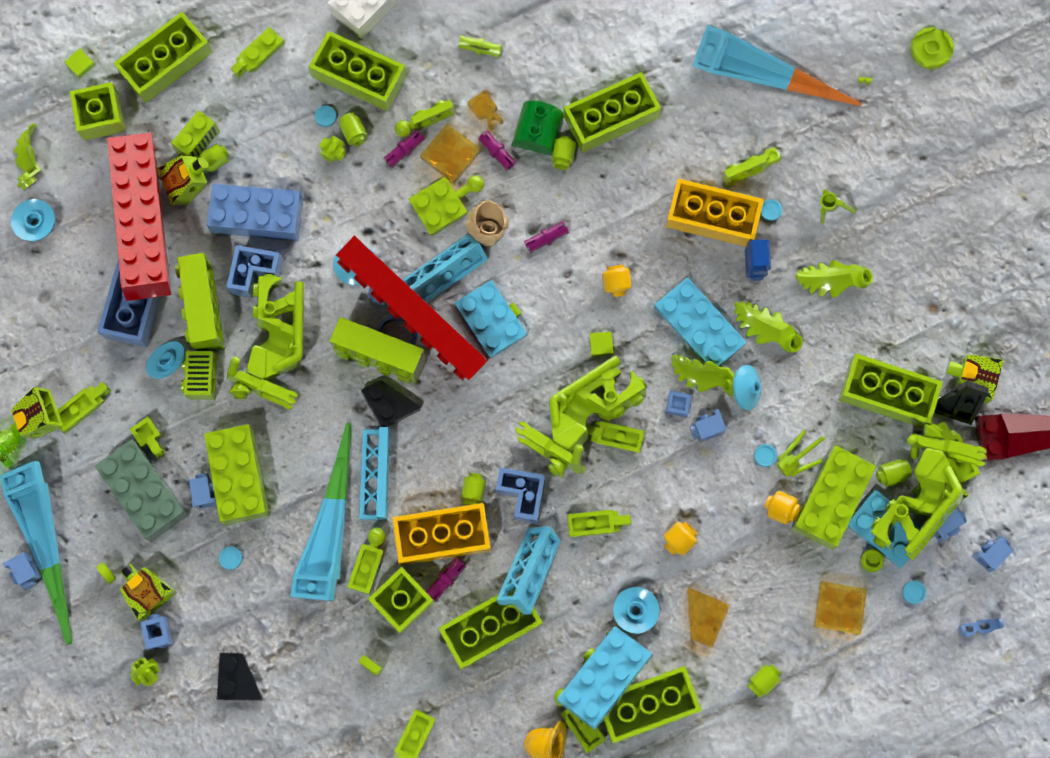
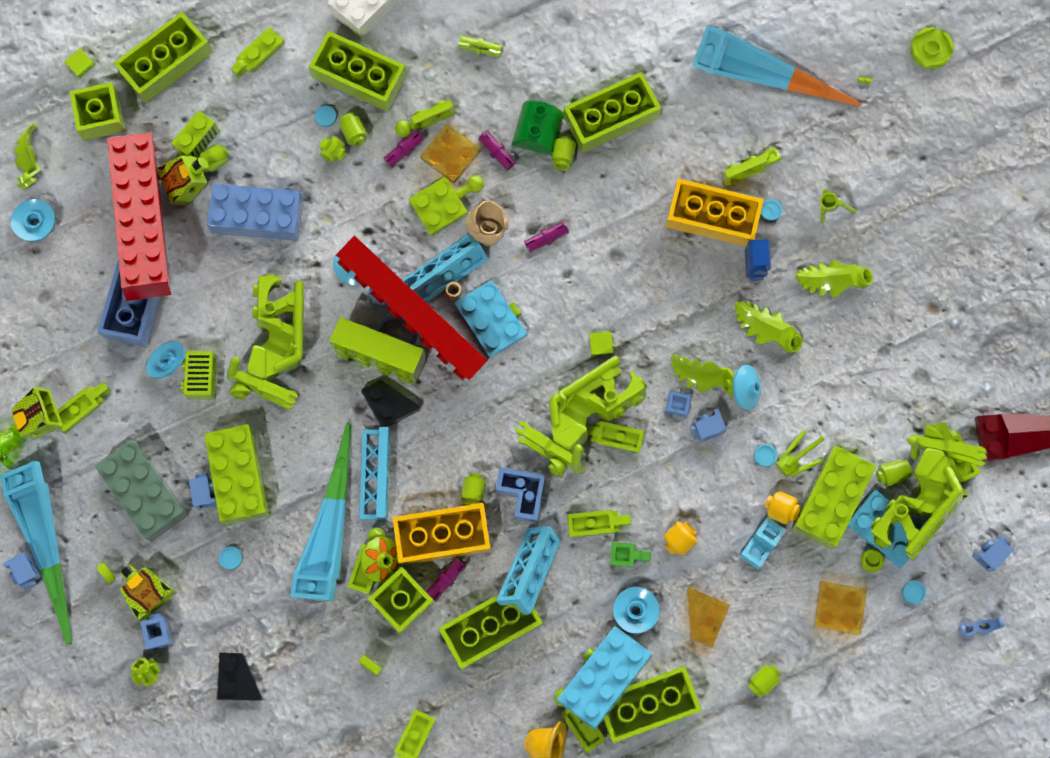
(147, 435): lime plate -> none
(200, 302): lime brick -> none
(248, 265): medium blue brick -> none
(373, 556): none -> lime dish
(453, 285): none -> tan hinge
(483, 108): clear yellow plate -> none
(617, 280): yellow head -> none
(624, 555): none -> bright green plate
(699, 323): medium azure plate -> none
(762, 543): none -> medium azure slope
(890, 391): lime brick -> none
(951, 526): medium blue brick -> none
(962, 402): black wing -> none
(978, 370): torso -> none

